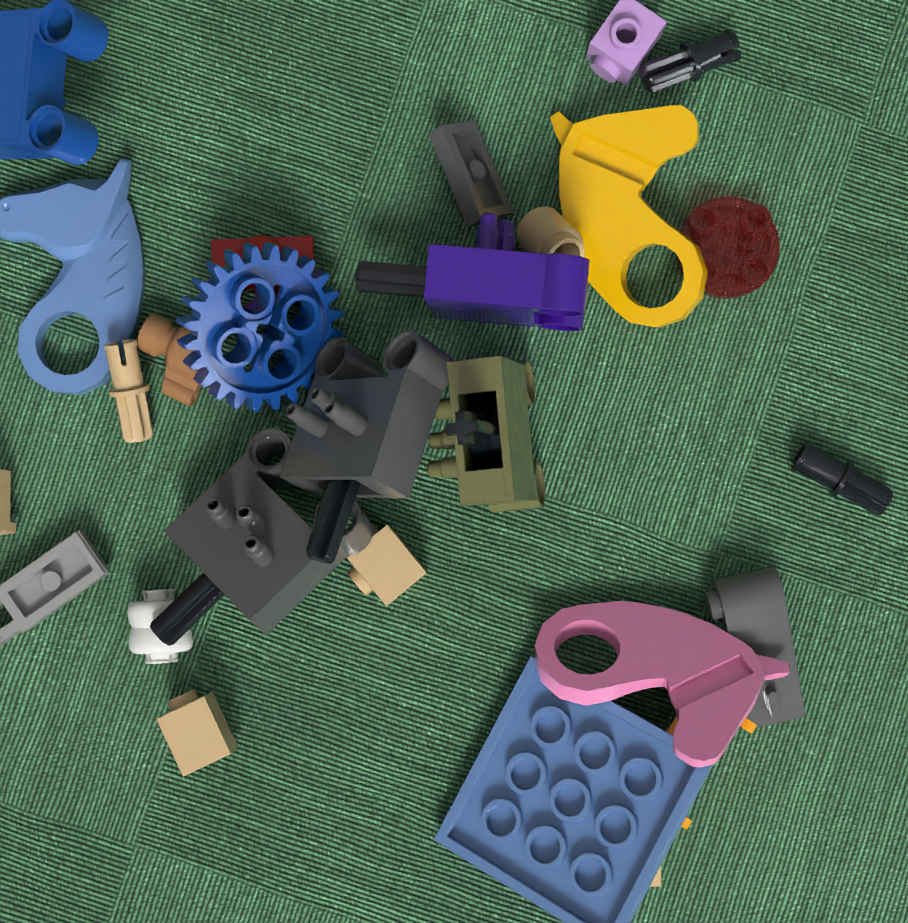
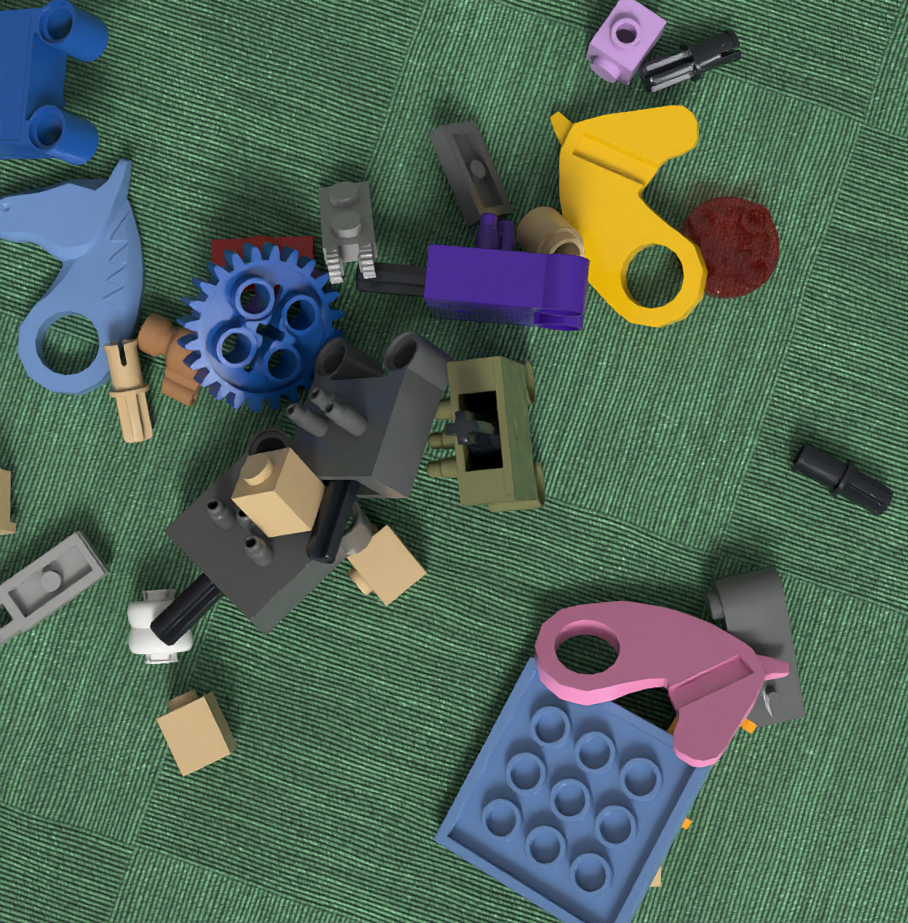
(279, 492): none -> tan brick
(347, 228): none -> light grey hinge

